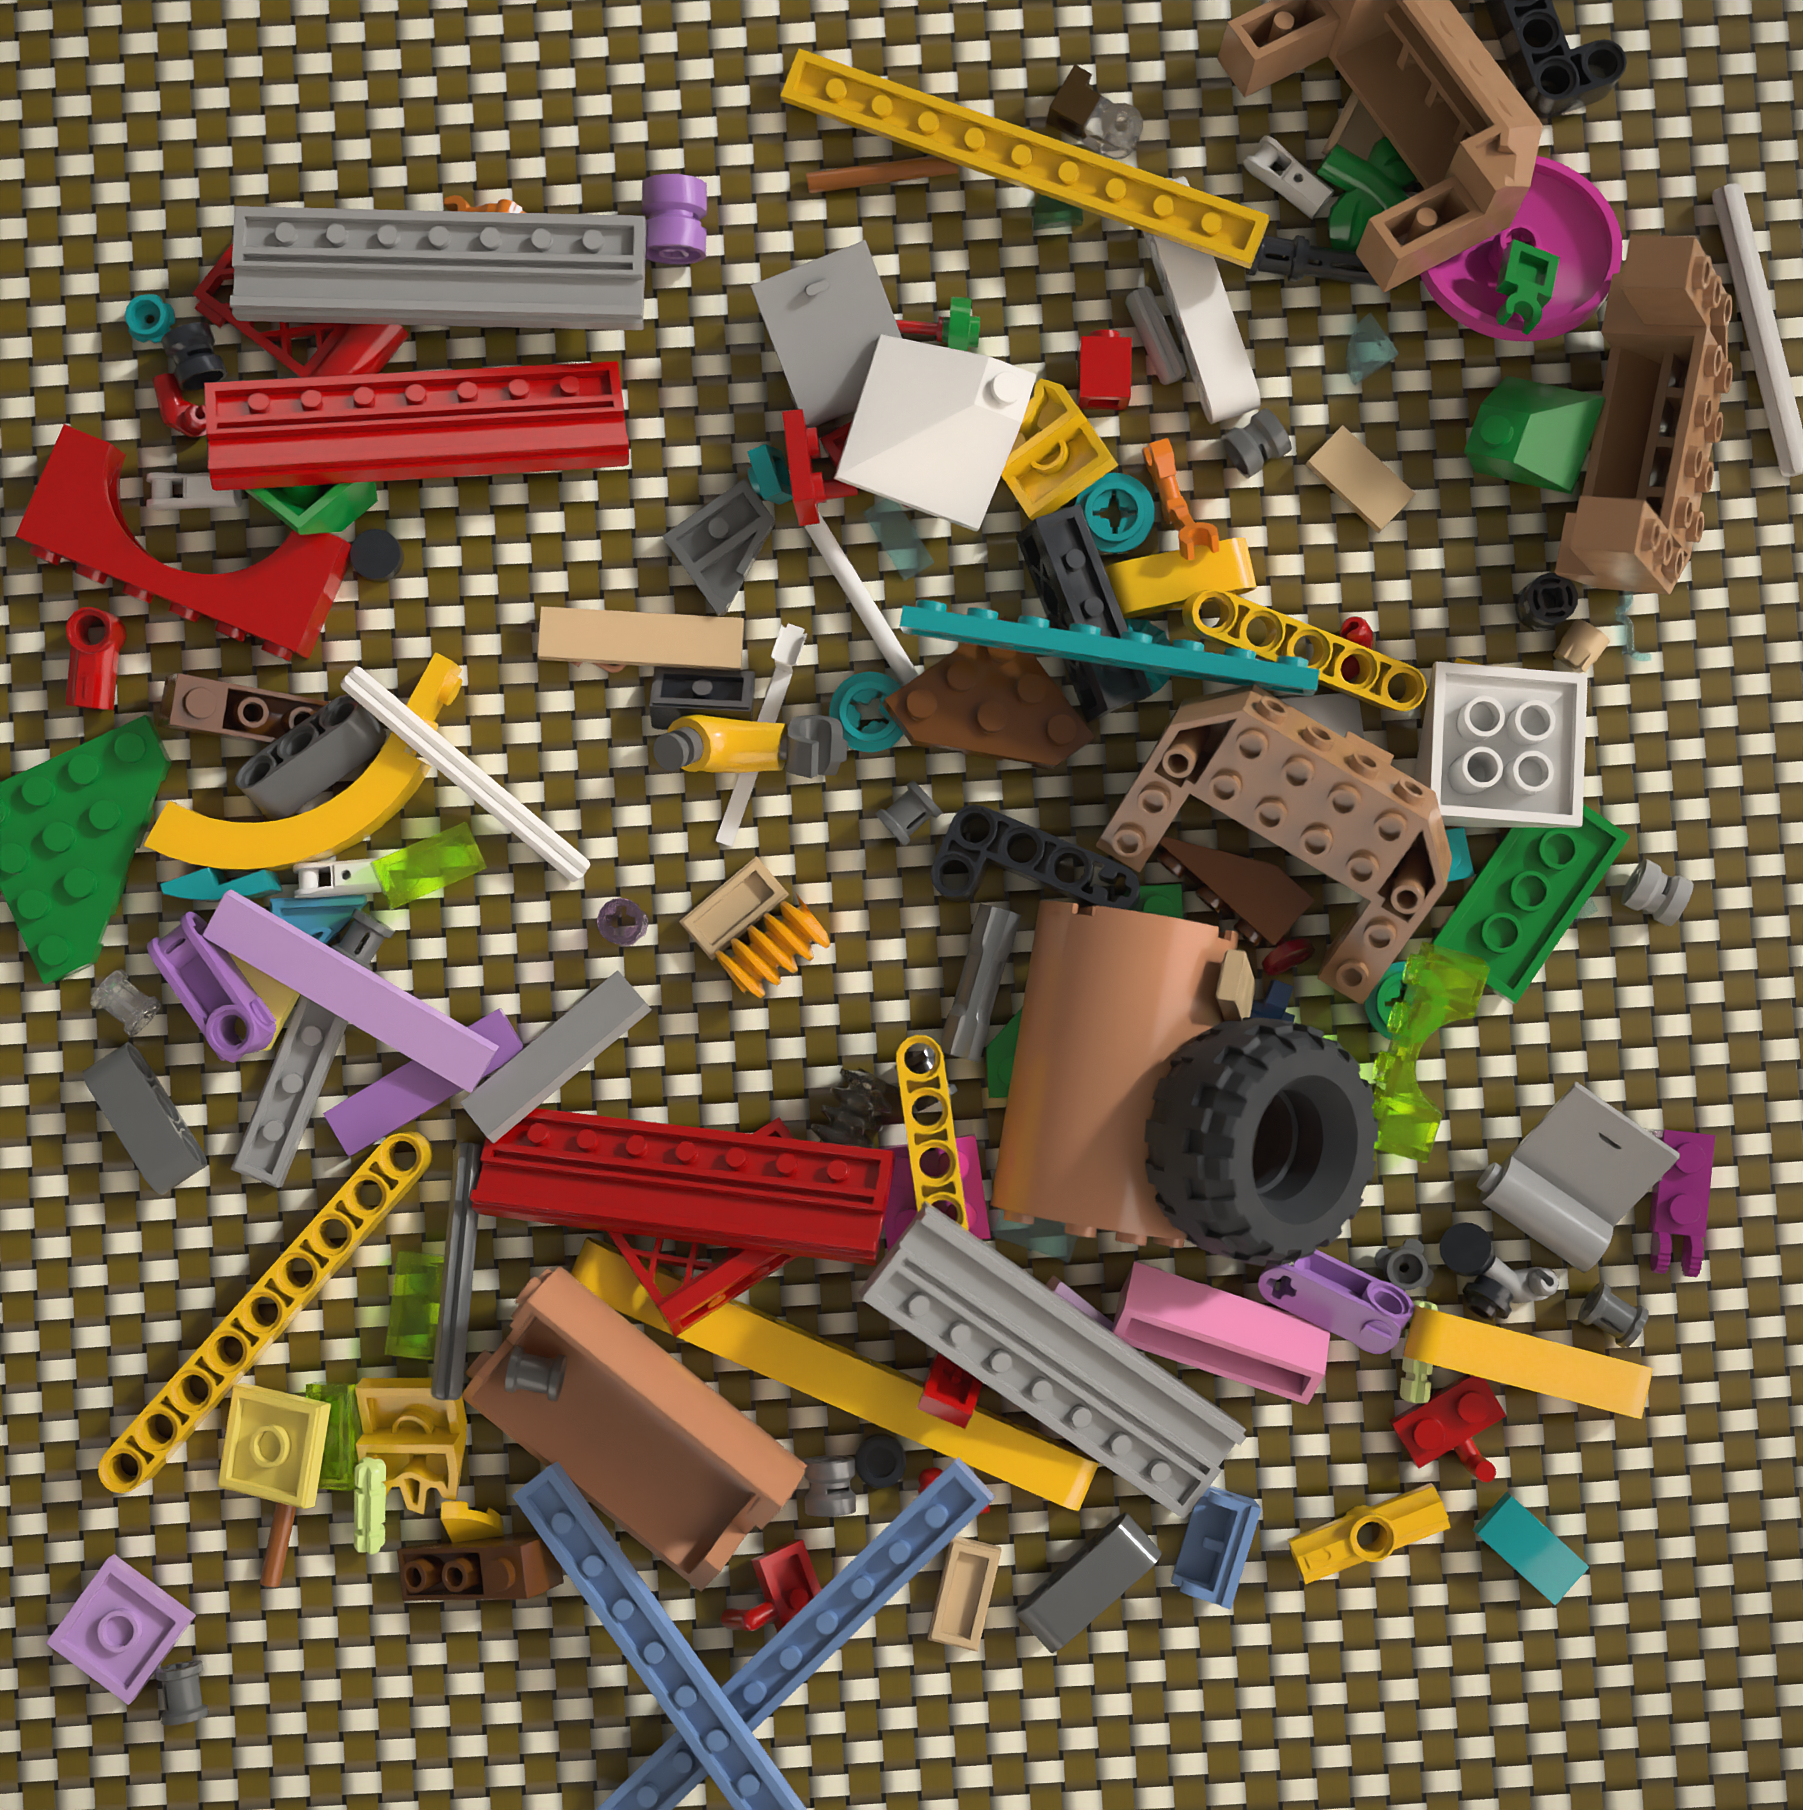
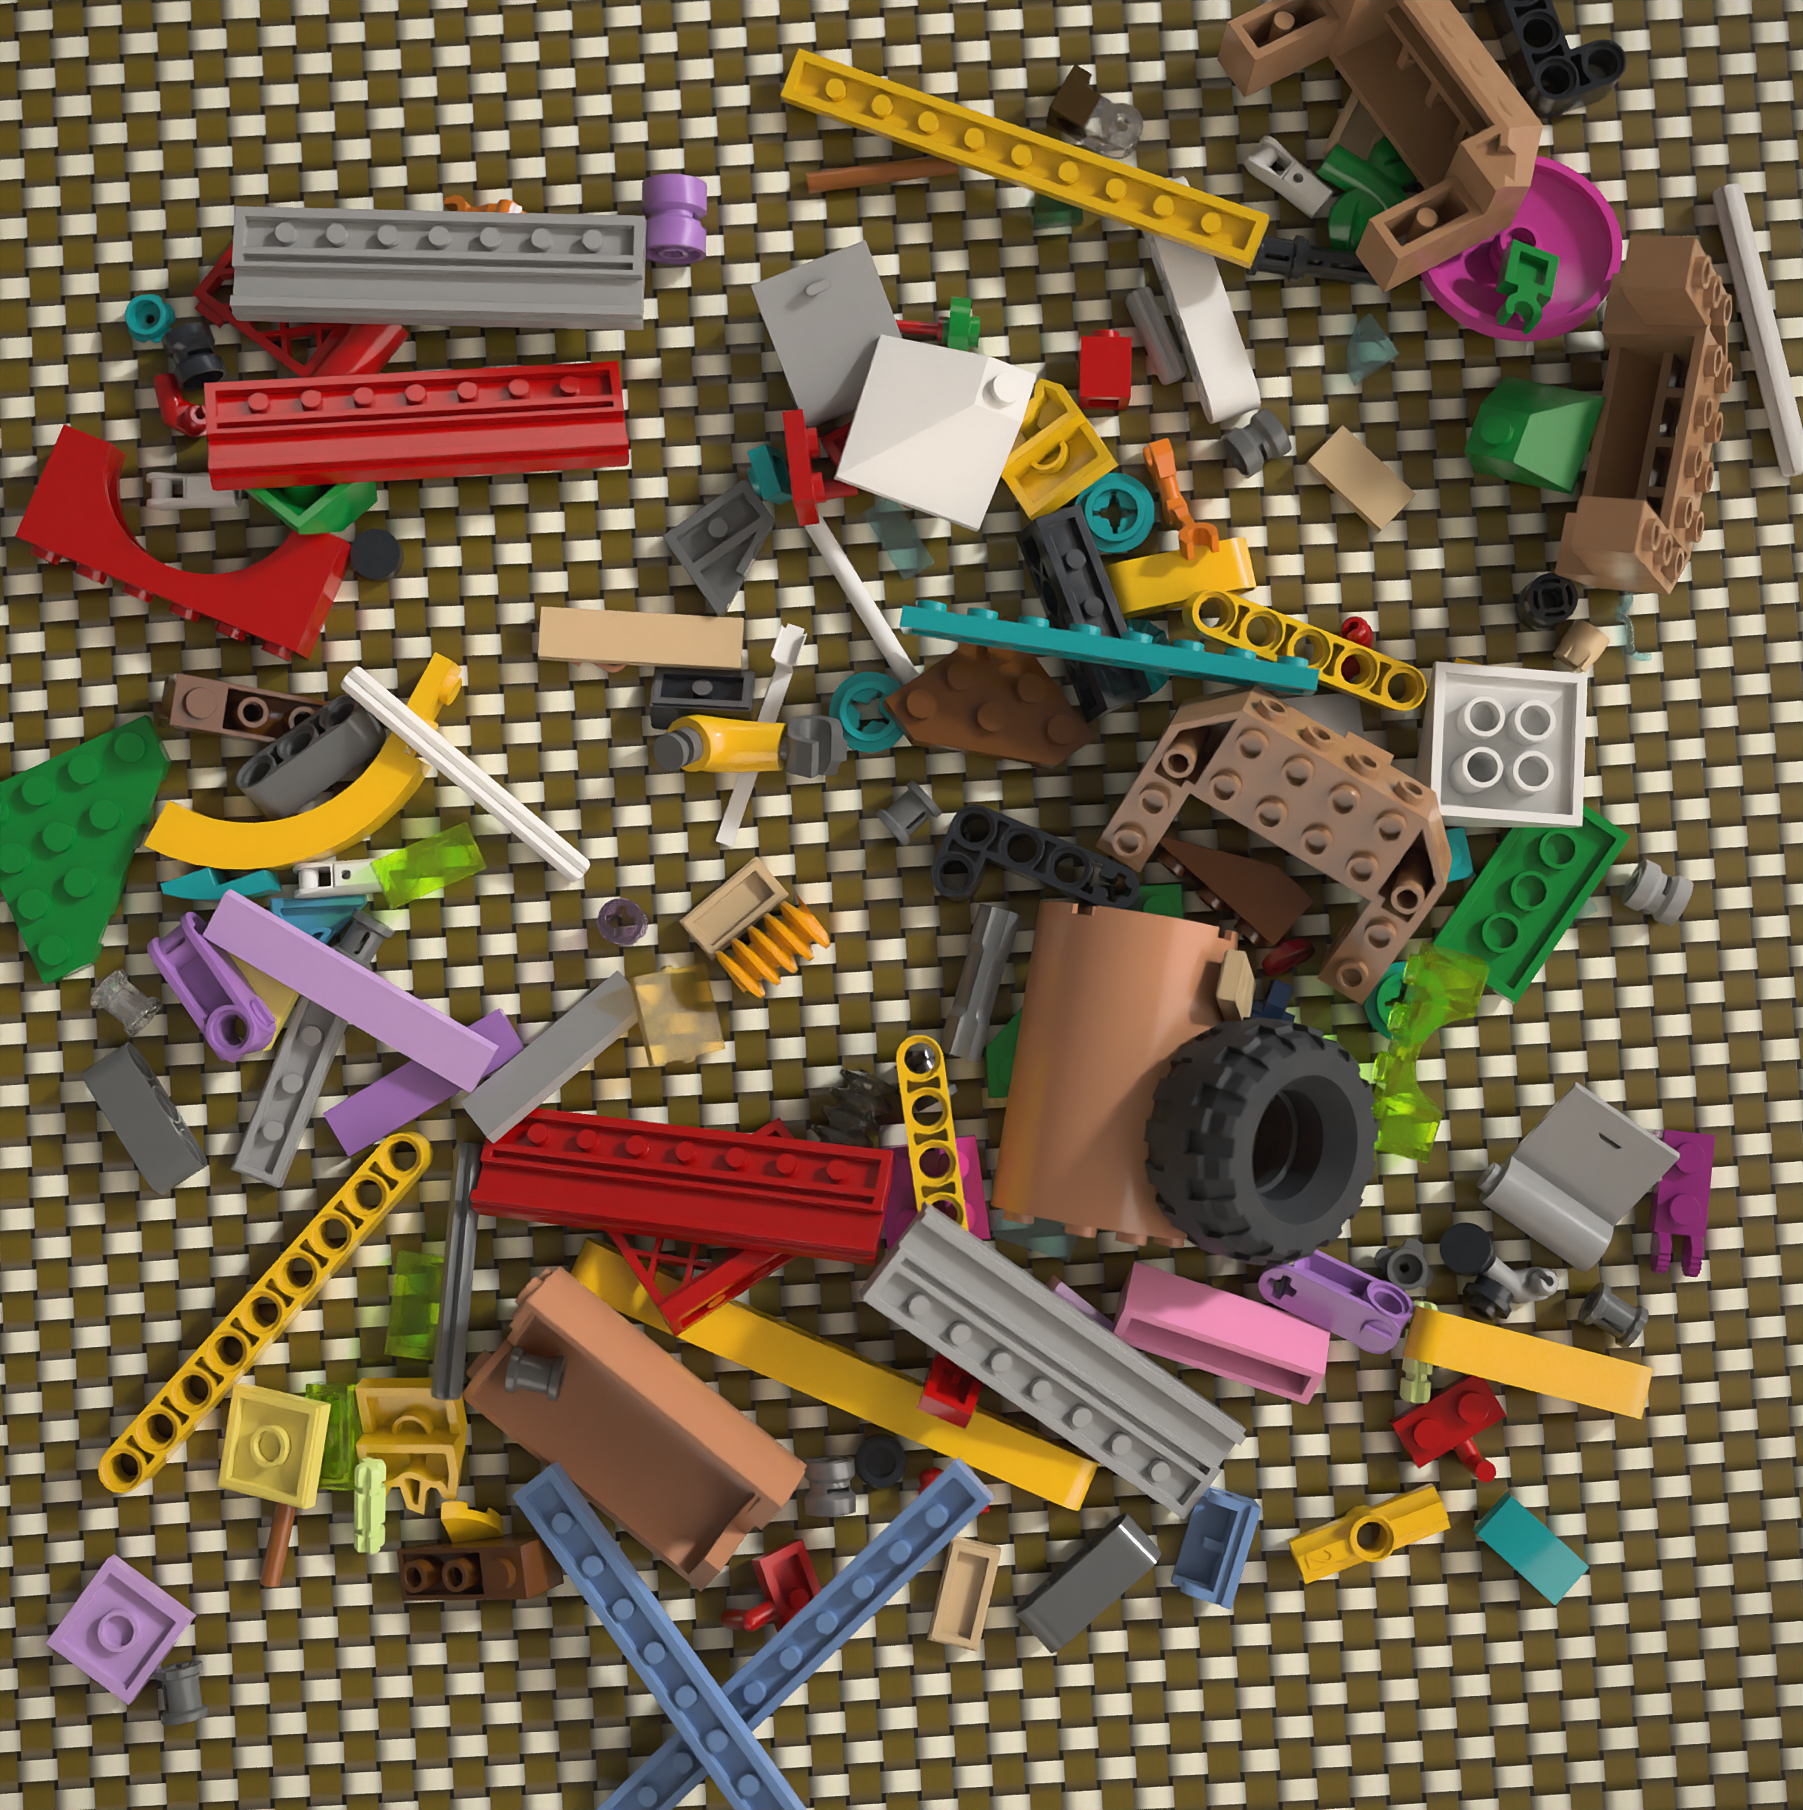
(93, 667): red piece -> none
(676, 1014): none -> clear yellow piece

